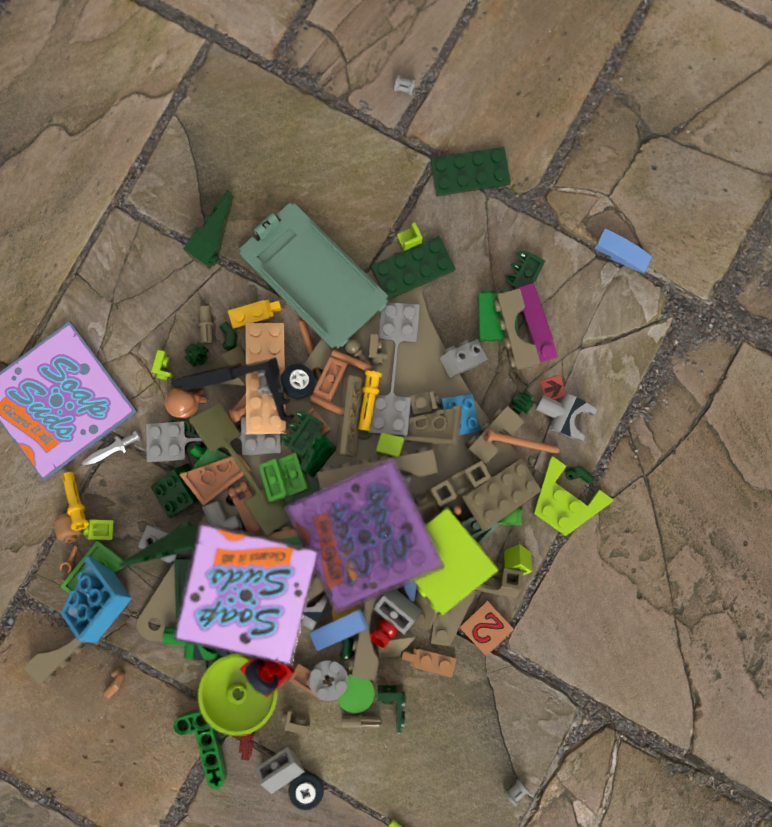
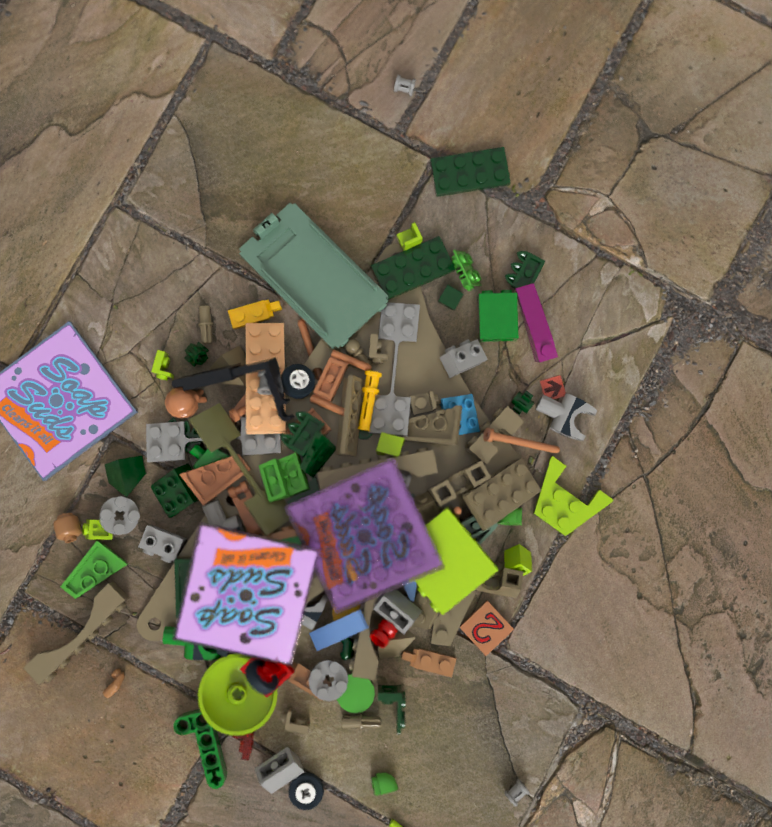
(69, 562): nougat hand -> none
(75, 509): yellow pin -> none
(94, 602): dark azure wedge -> none
(107, 515): none -> light grey plate
(119, 444): light grey sword -> none
(125, 473): none -> dark green slope
(174, 543): dark green wedge -> none
(206, 243): dark green wedge -> none
(230, 338): dark green arm -> none
(383, 783): none -> bright green piece
(450, 297): none -> dark green tile
(464, 261): none -> bright green hinge
(522, 354): dark tan arch -> none
(578, 472): dark green arm -> none
(623, 251): medium blue slope -> none

